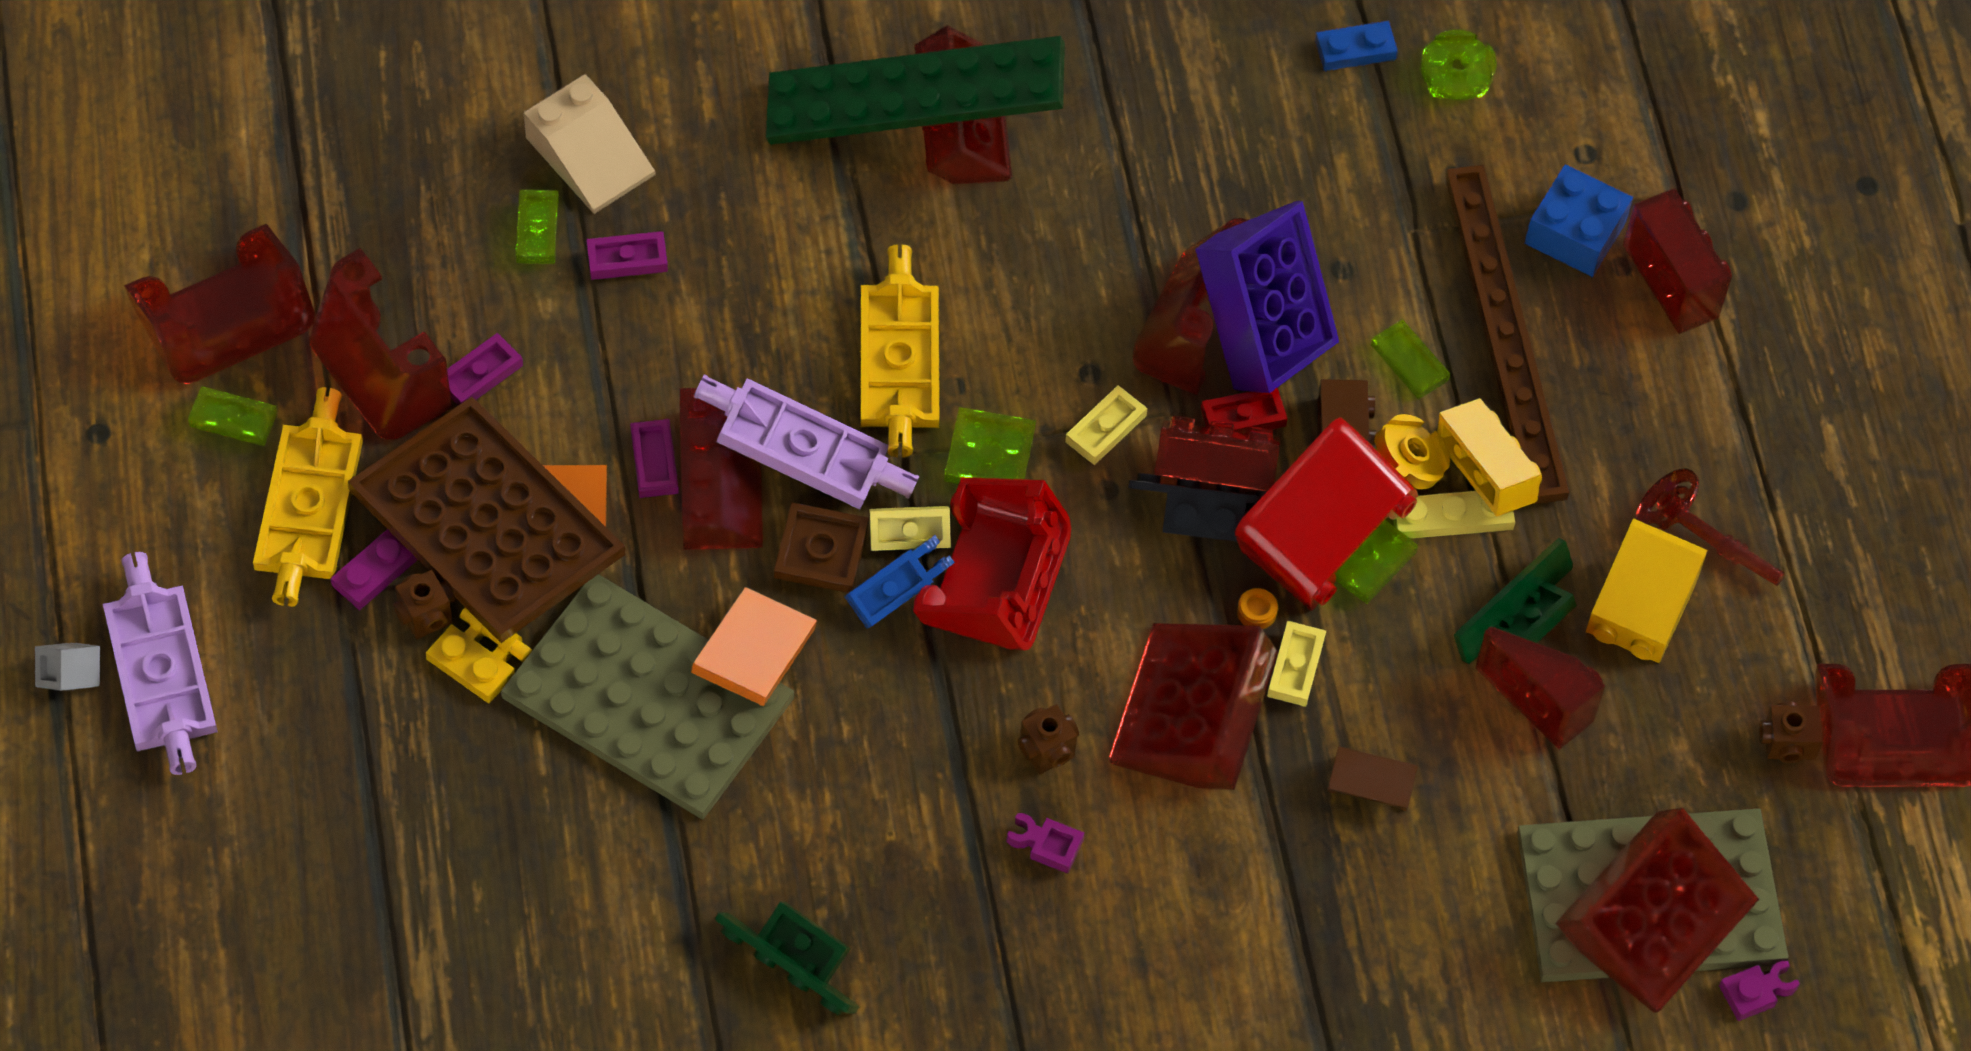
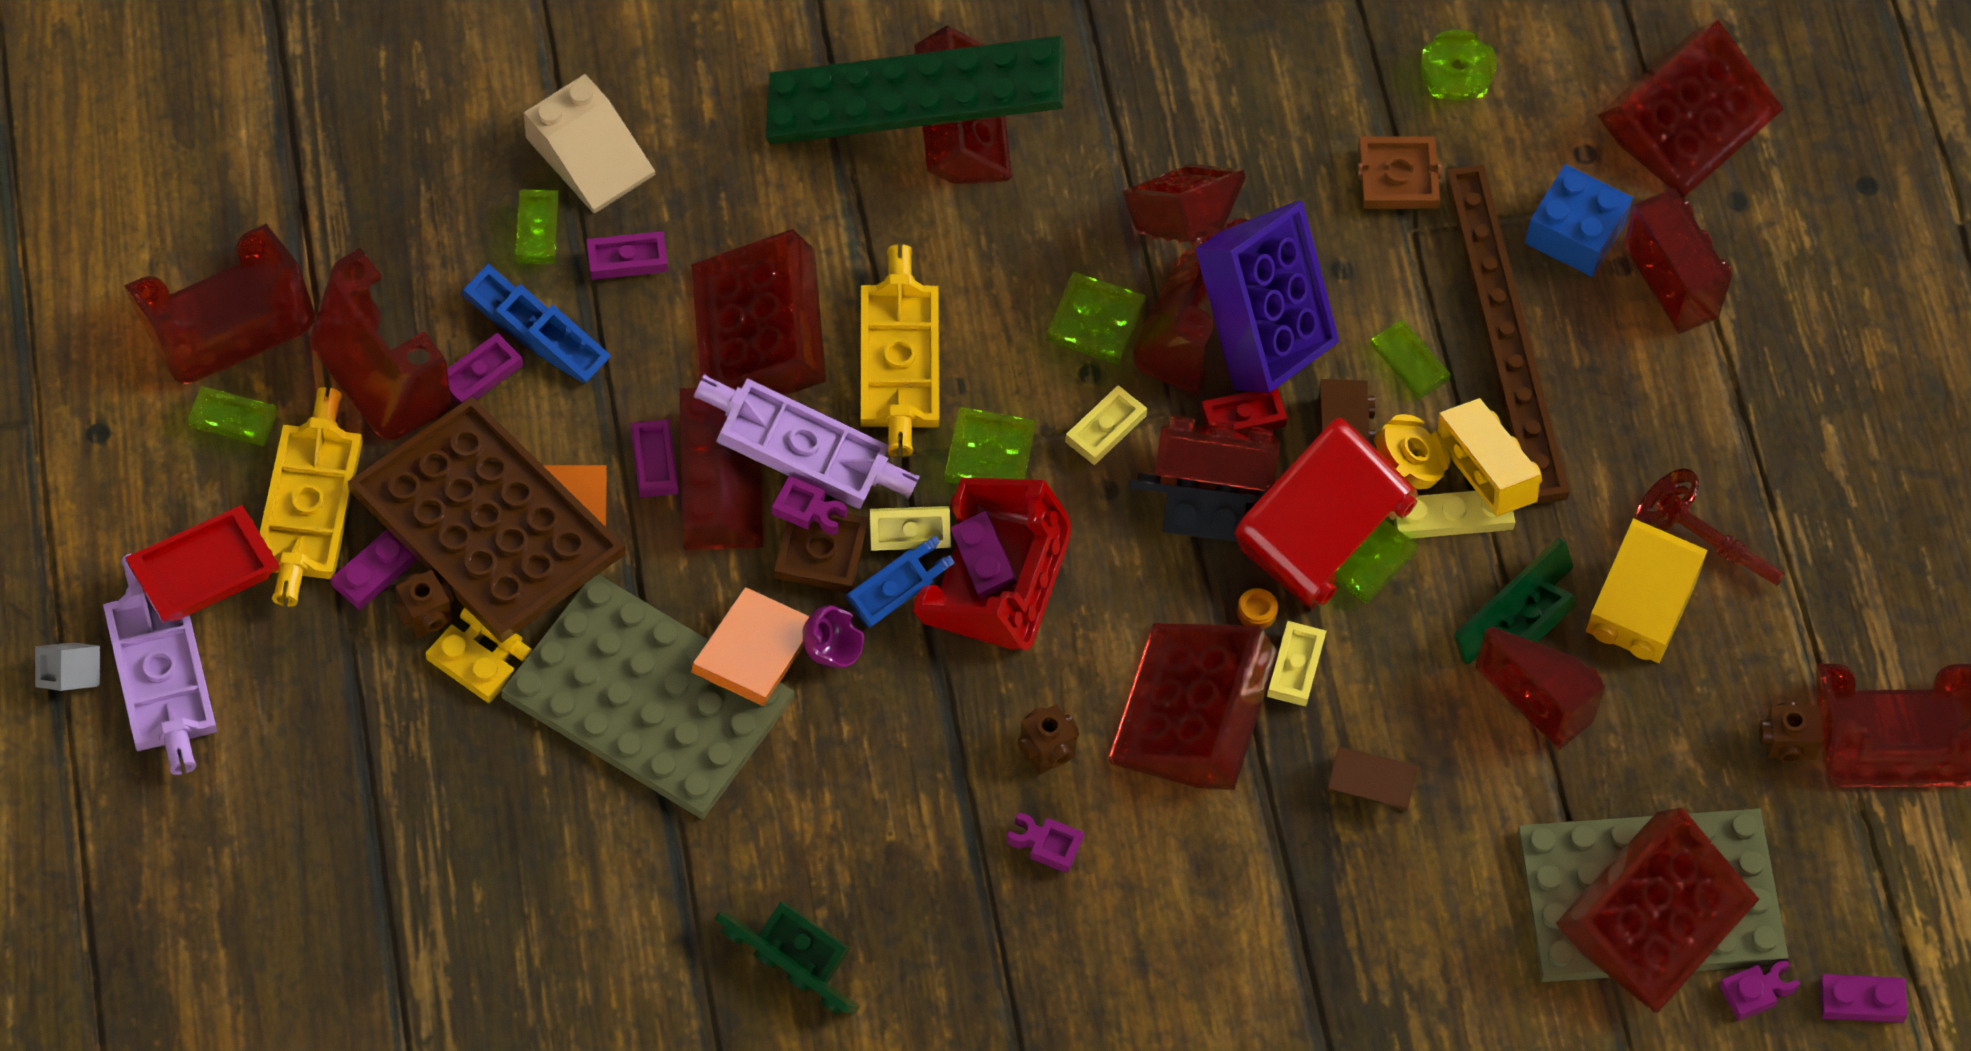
(203, 565): none -> red piece
(534, 325): none -> blue slope
(760, 315): none -> clear red slope
(804, 503): none -> magenta plate
(832, 638): none -> magenta hair
(983, 555): none -> magenta plate
(1095, 318): none -> clear neon green plate
(1185, 202): none -> clear red slope
(1356, 45): blue plate -> none
(1399, 172): none -> dark orange plate
(1692, 109): none -> clear red slope
(1863, 998): none -> magenta plate

